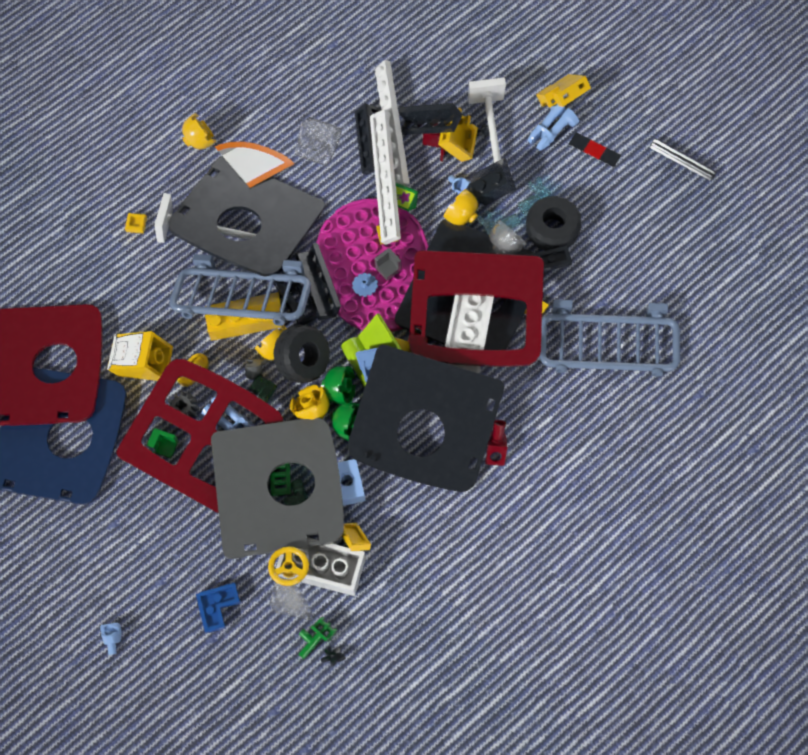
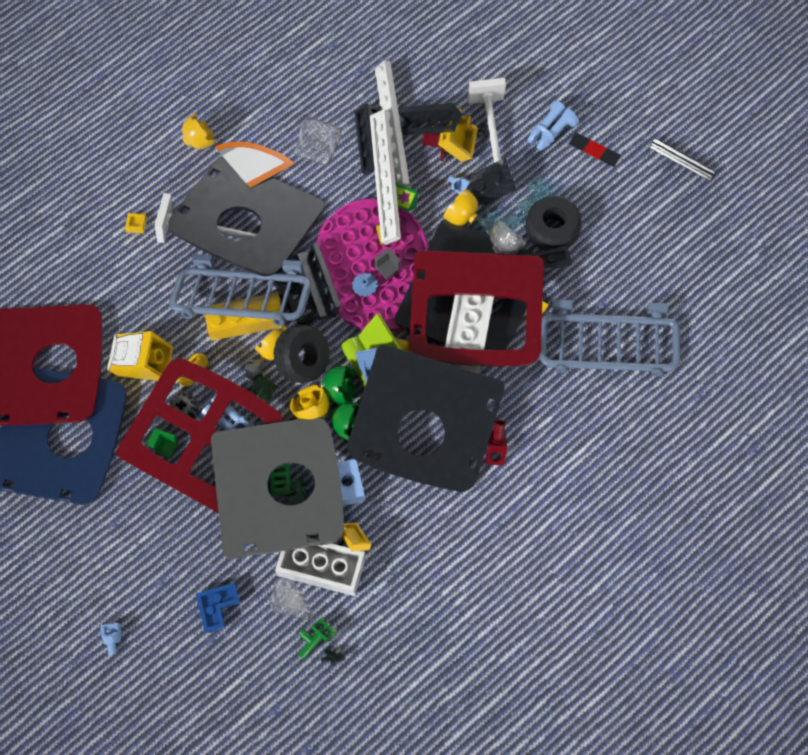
(288, 573): yellow piece -> none
(571, 84): yellow piece -> none

